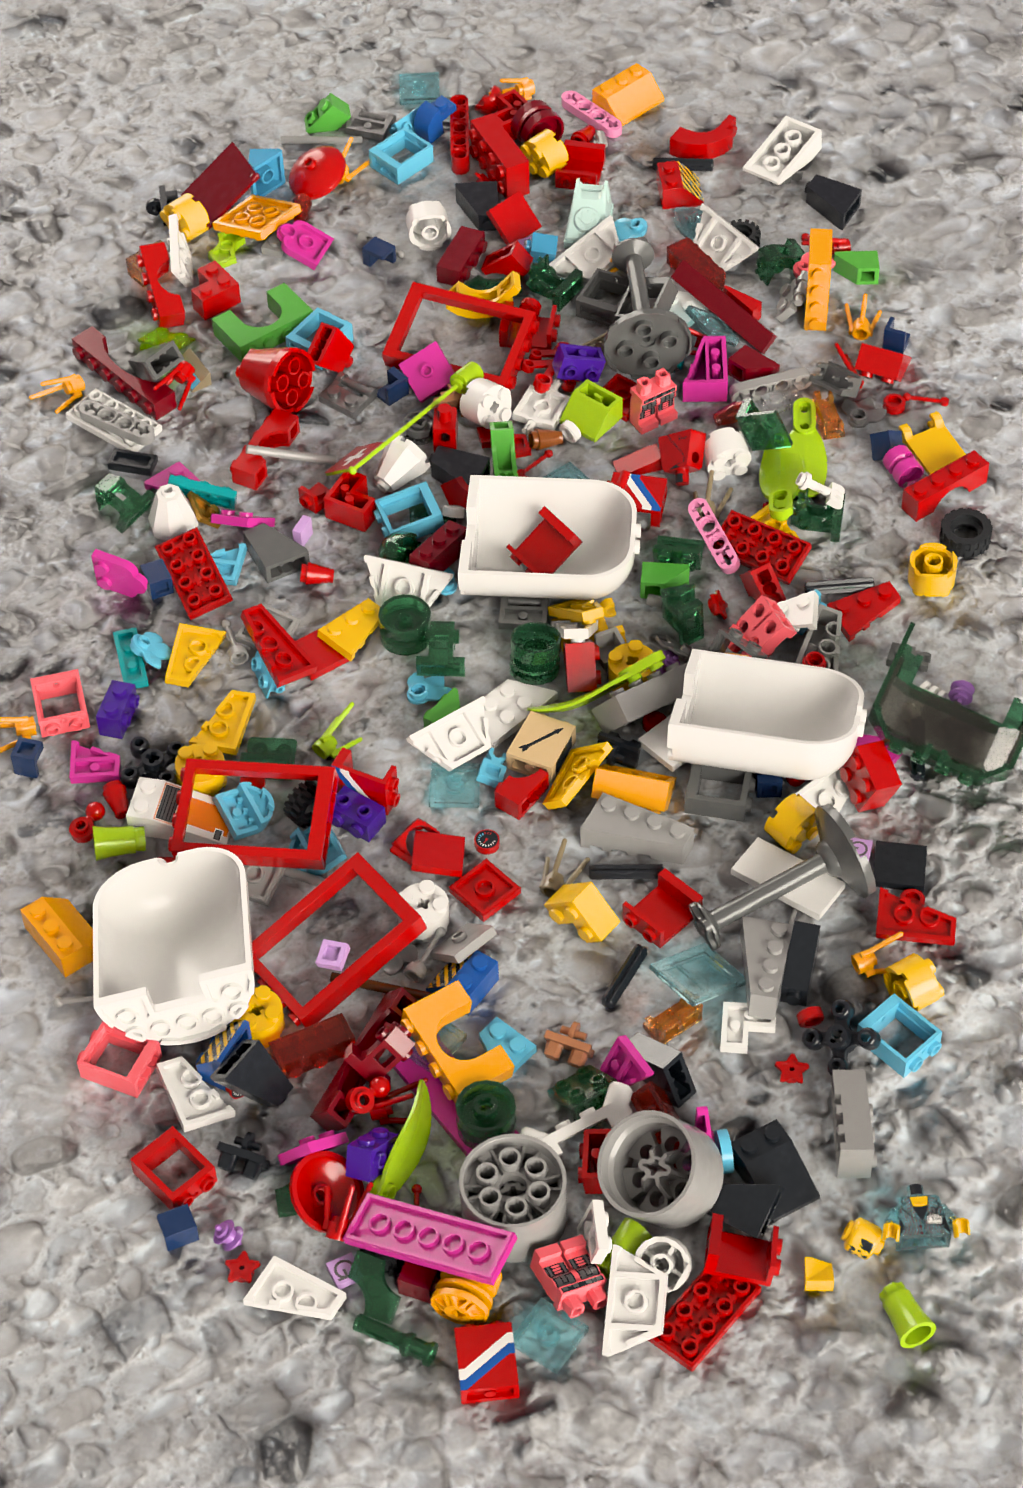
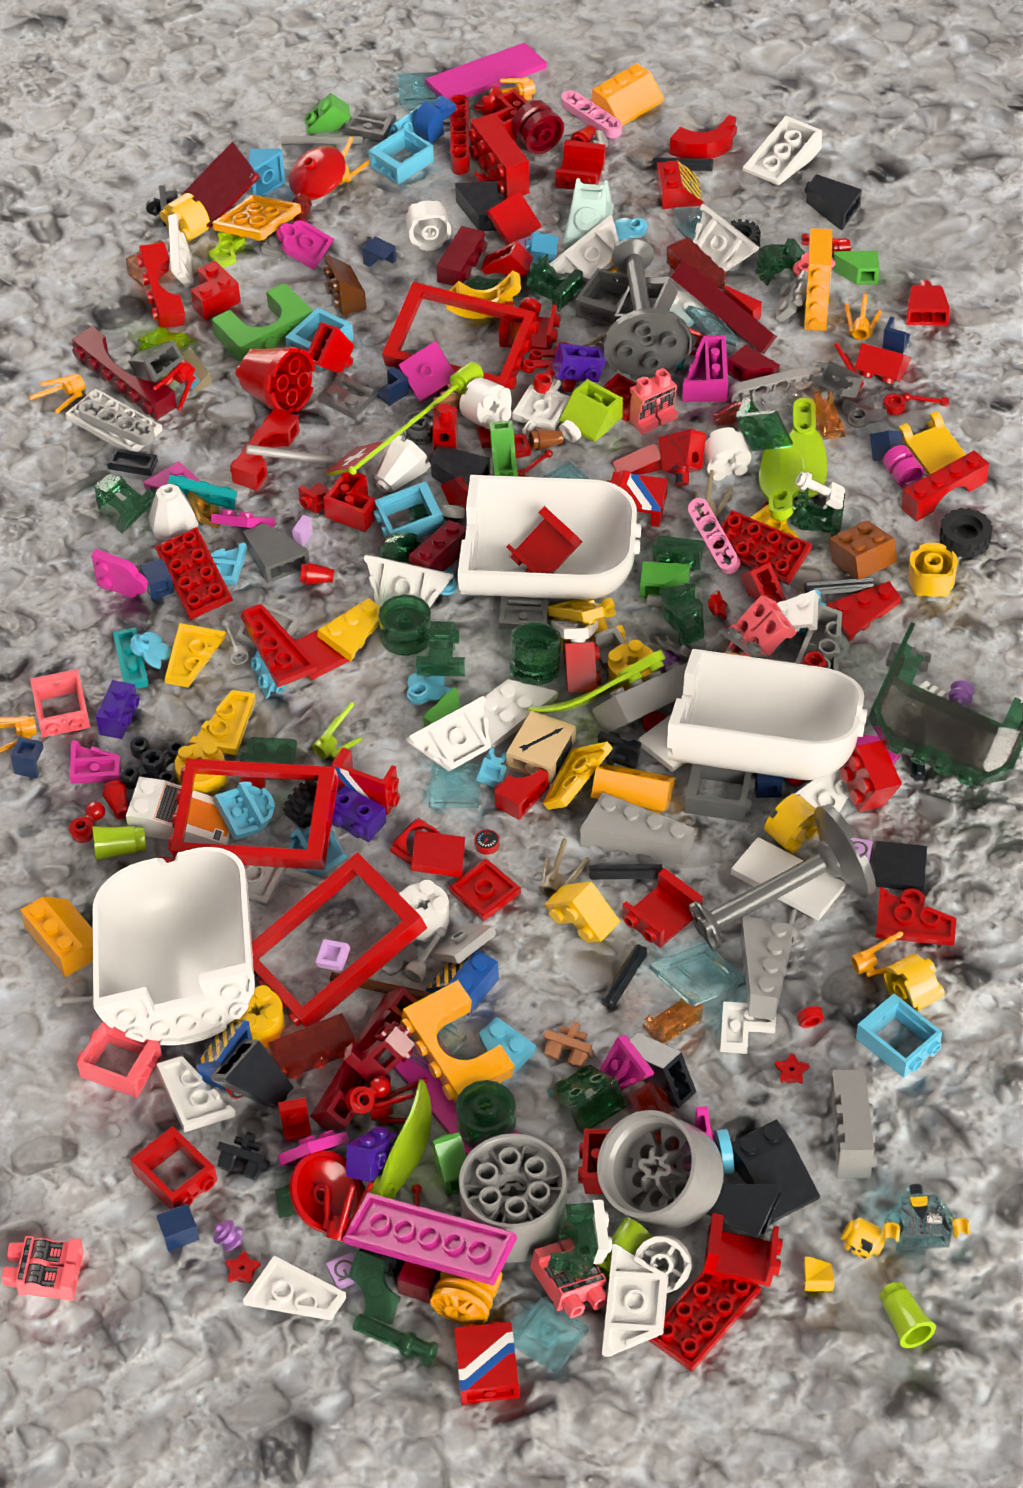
(44, 1267): none -> coral hips
(295, 1119): none -> red bracket
(343, 286): none -> reddish brown slope
(448, 1160): none -> bright green slope
(486, 72): none -> dark pink tile
(545, 153): yellow brick -> none
(578, 1225): none -> clear green tile
(614, 1110): white plate -> none
(800, 963): black slope -> none
(841, 1029): black gear -> none
(863, 550): none -> dark orange brick
(927, 305): none -> red torso

